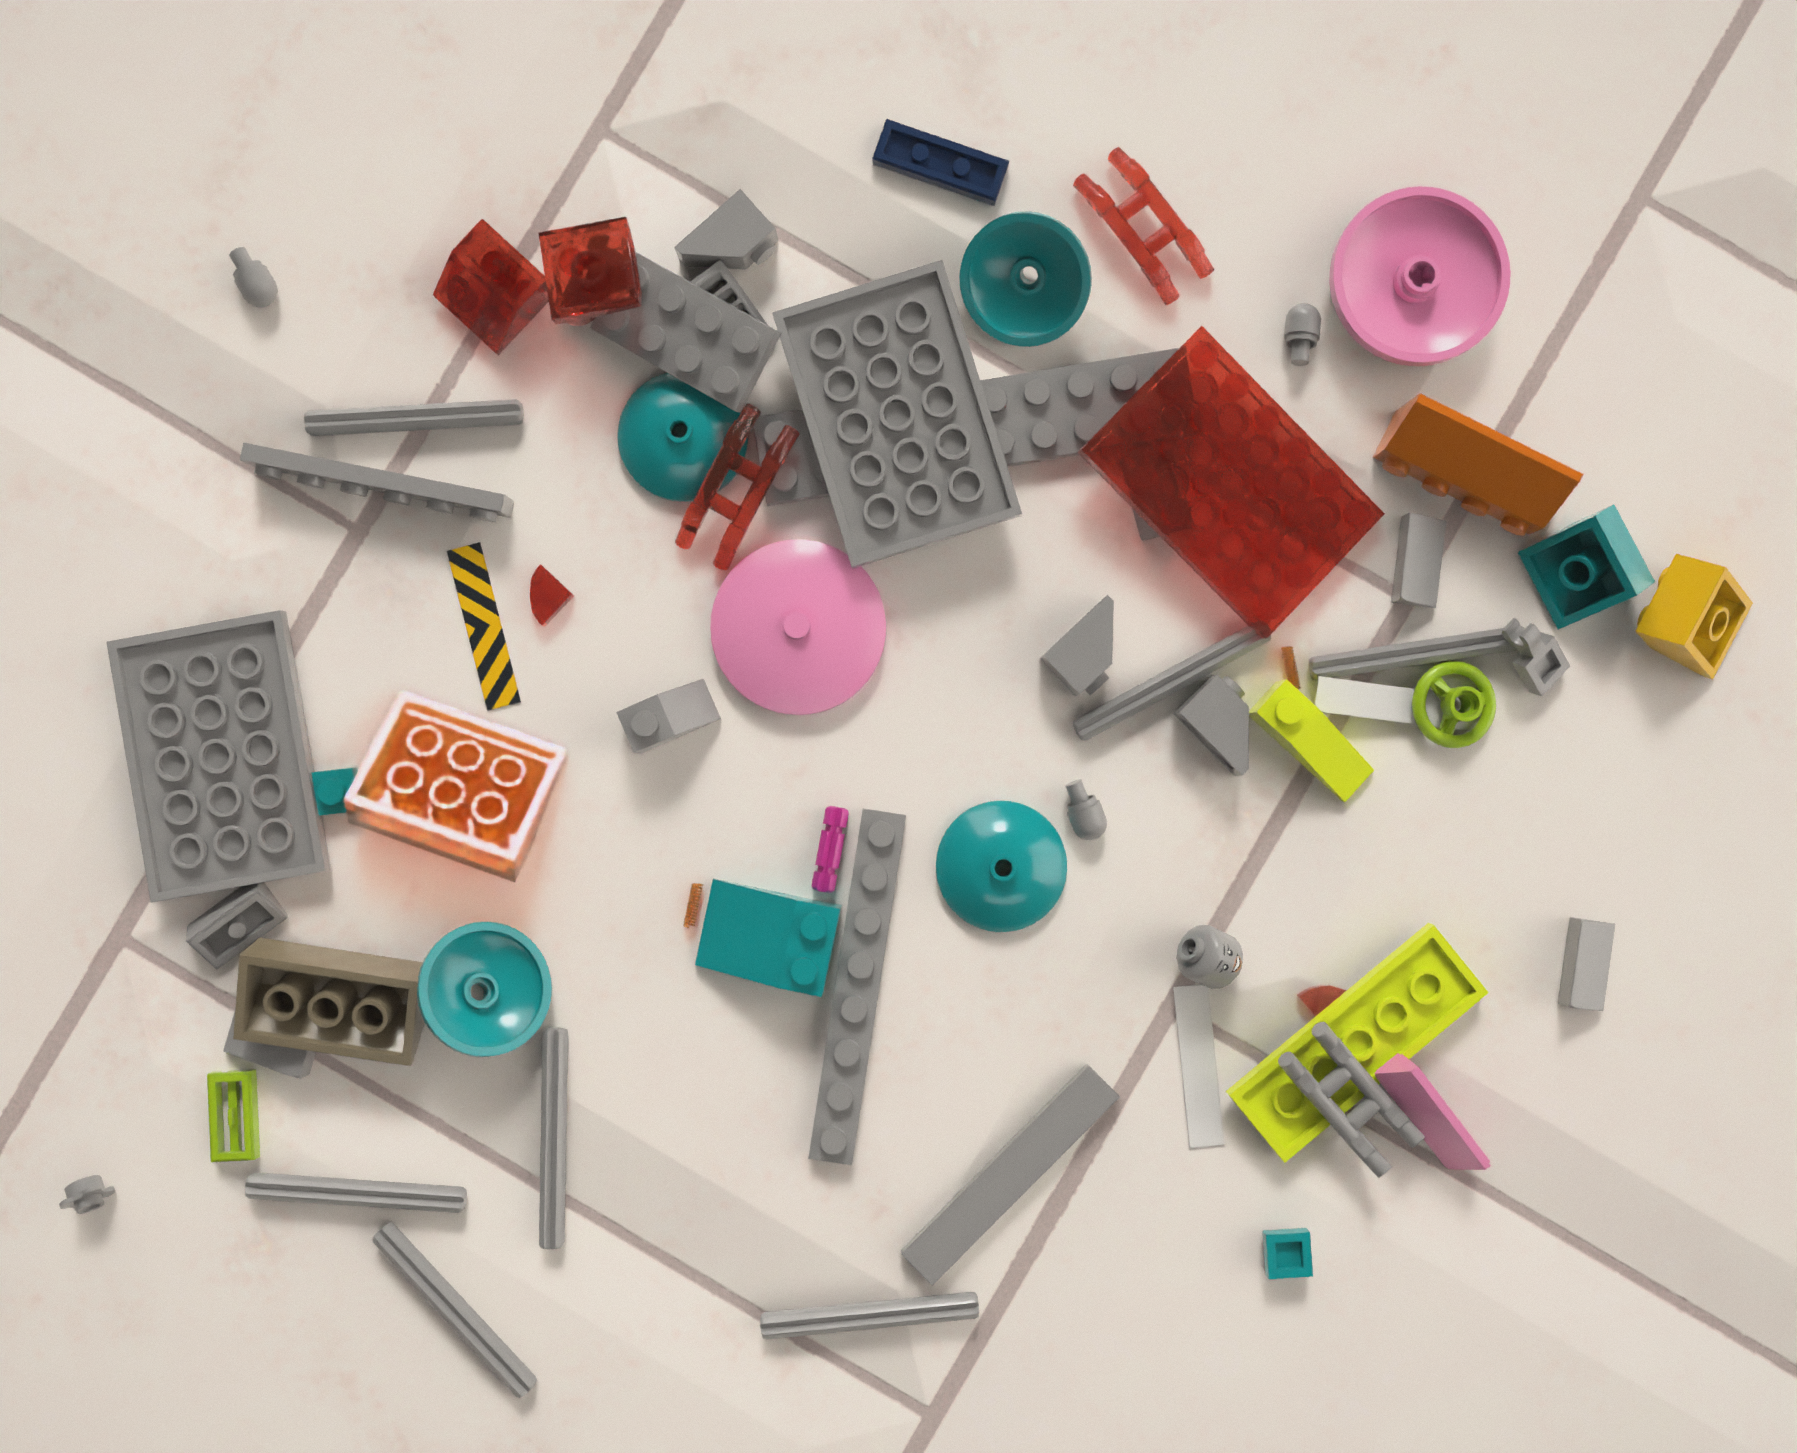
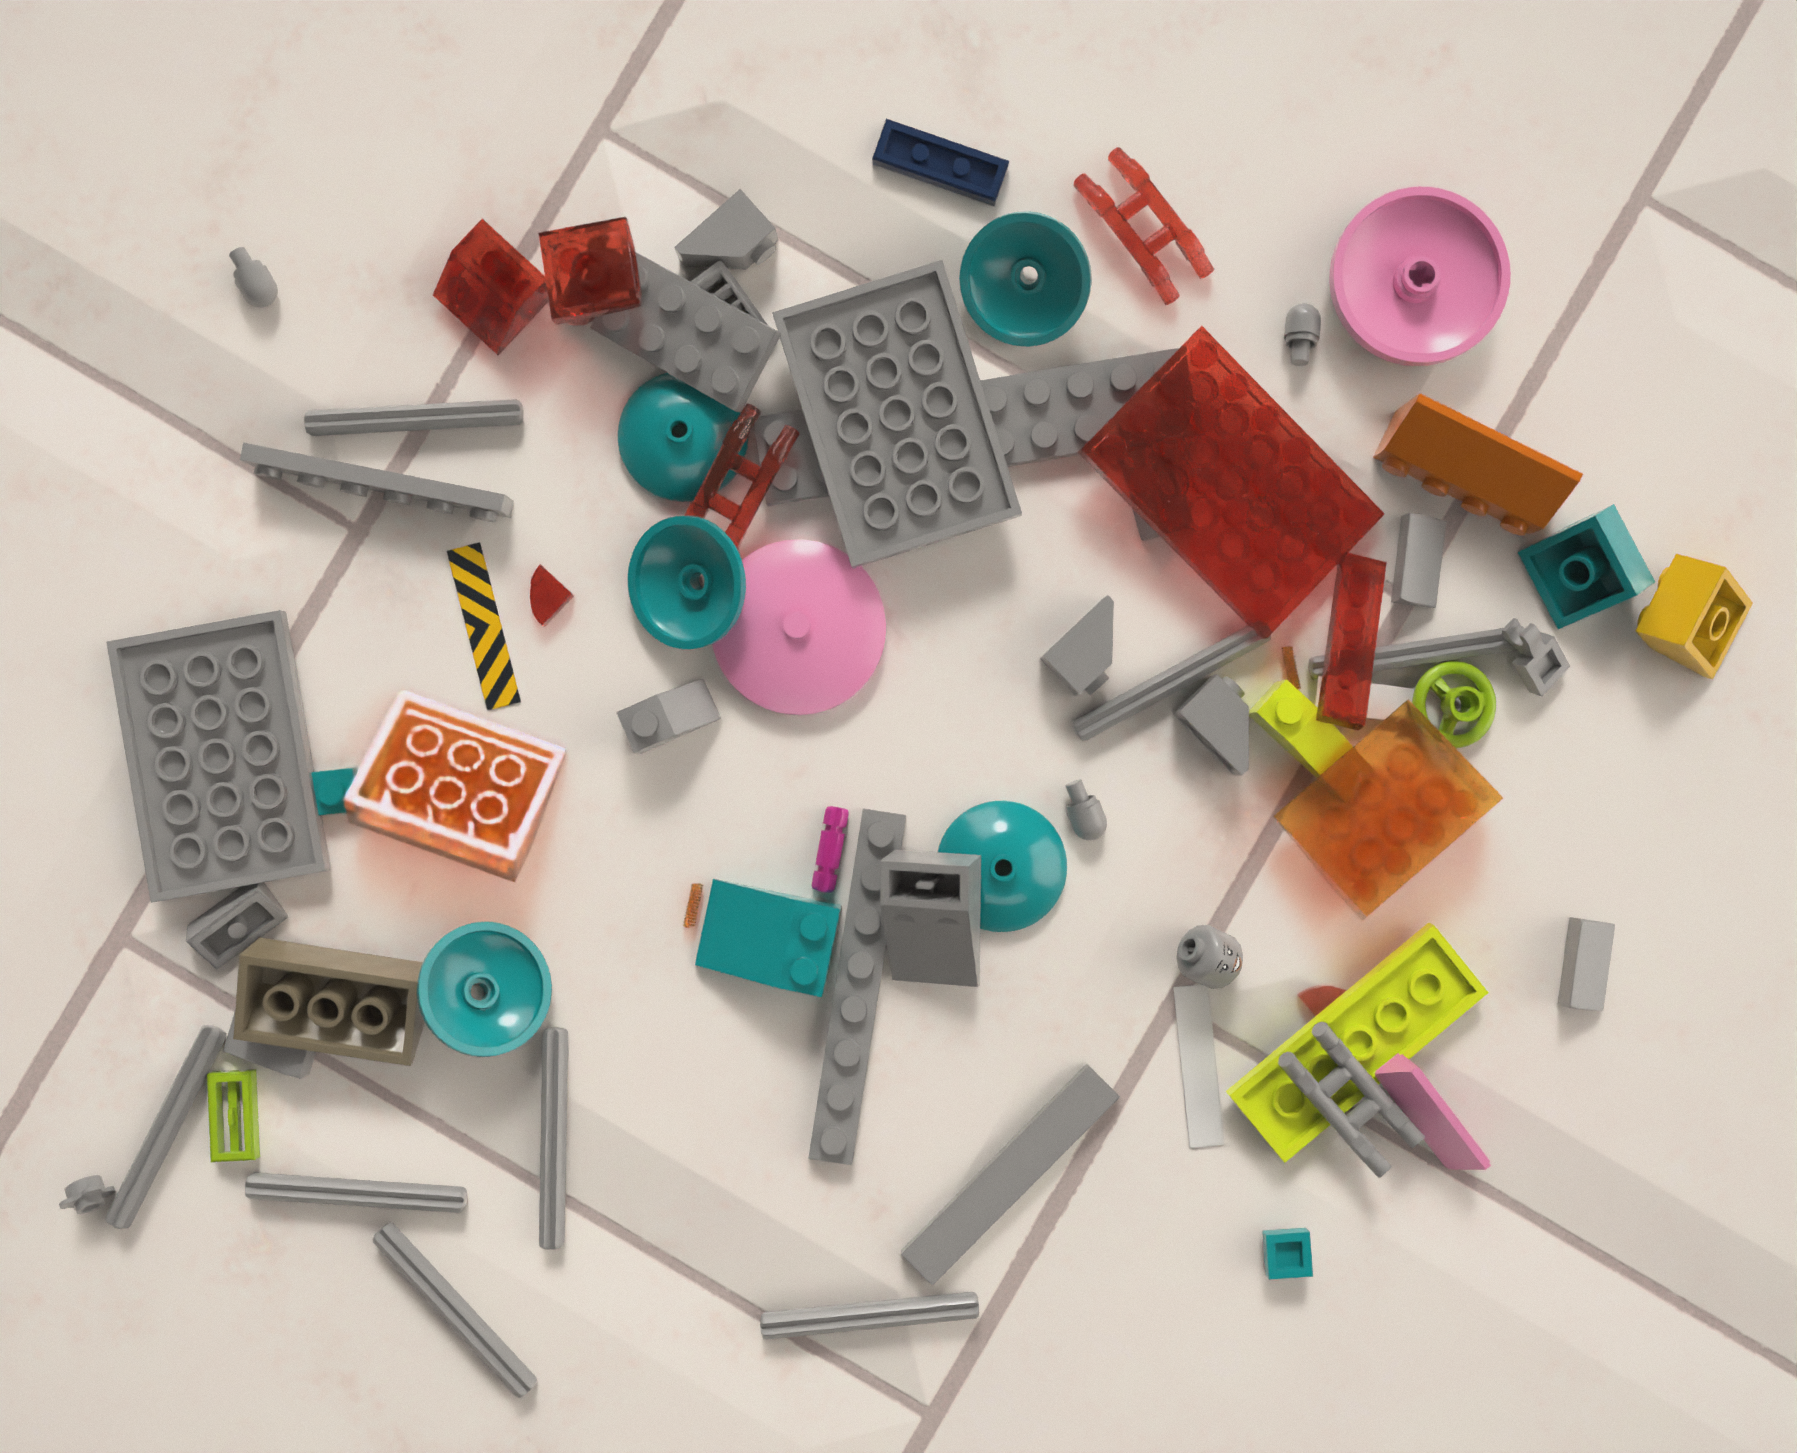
(165, 1126): none -> light grey axle
(667, 585): none -> teal dish
(932, 916): none -> light grey slope
(1351, 642): none -> clear red plate
(1387, 809): none -> clear orange slope

